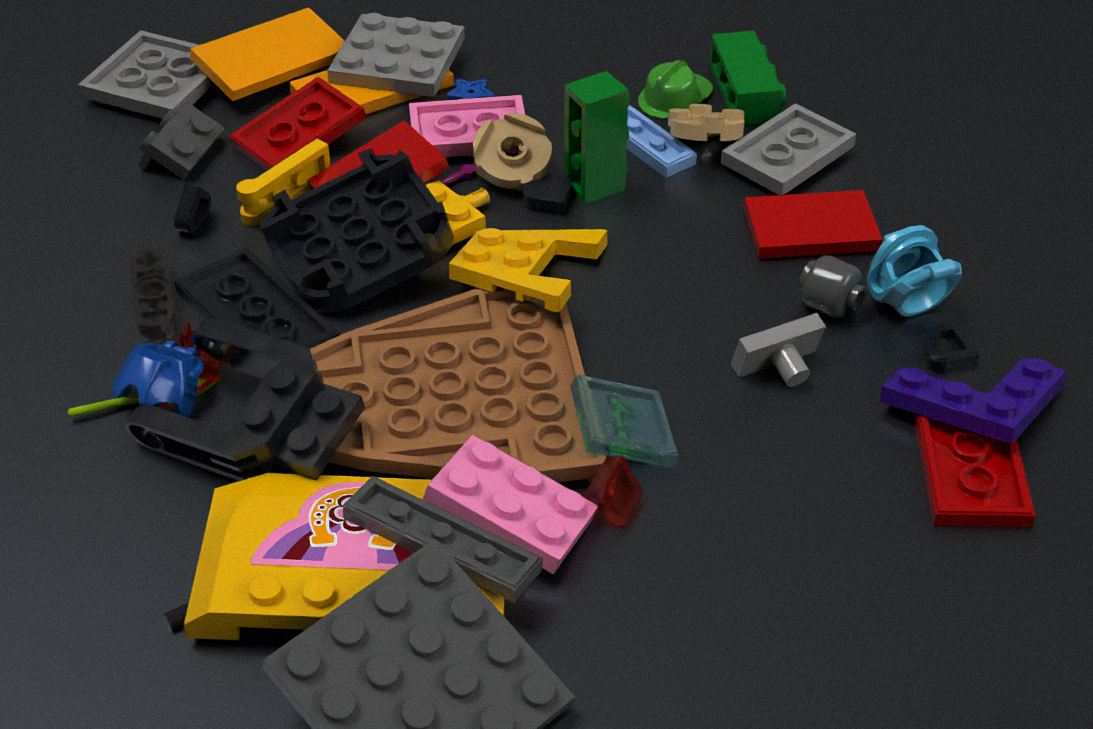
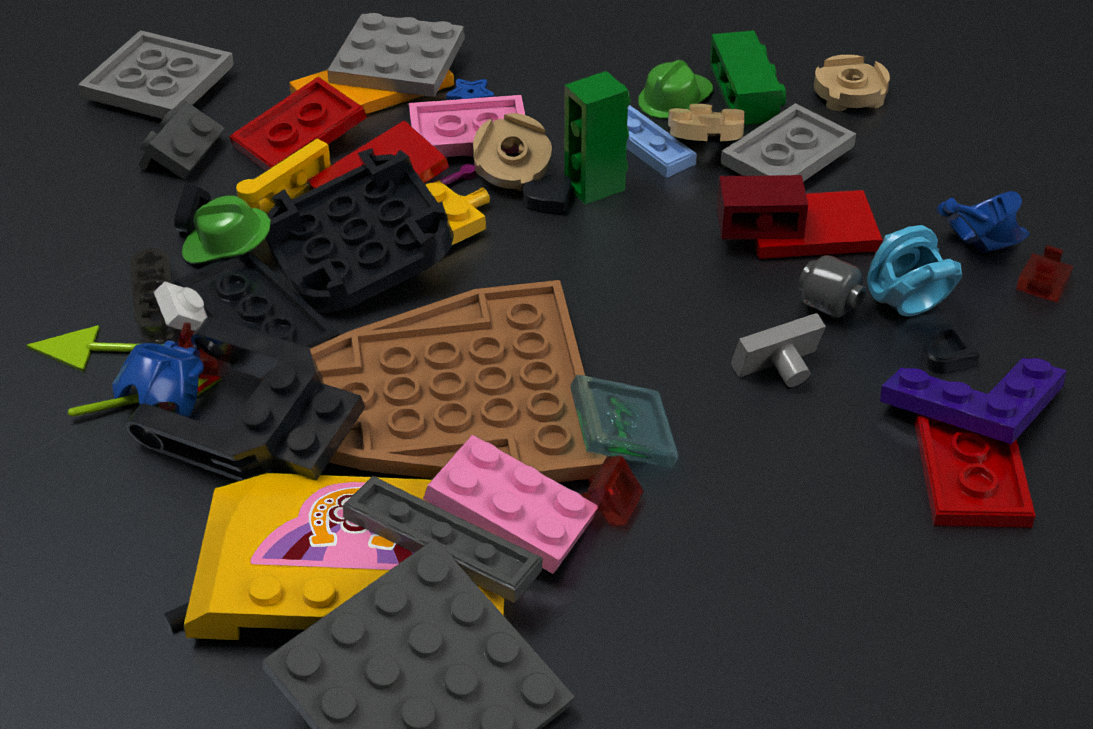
(75, 347): none -> lime piece
(180, 305): none -> white plate
(225, 229): none -> bright green piece
(268, 53): light orange tile -> none
(519, 256): yellow wing -> none
(762, 207): none -> dark red brick
(851, 83): none -> tan plate
(987, 224): none -> blue helmet
(1045, 275): none -> clear red tile

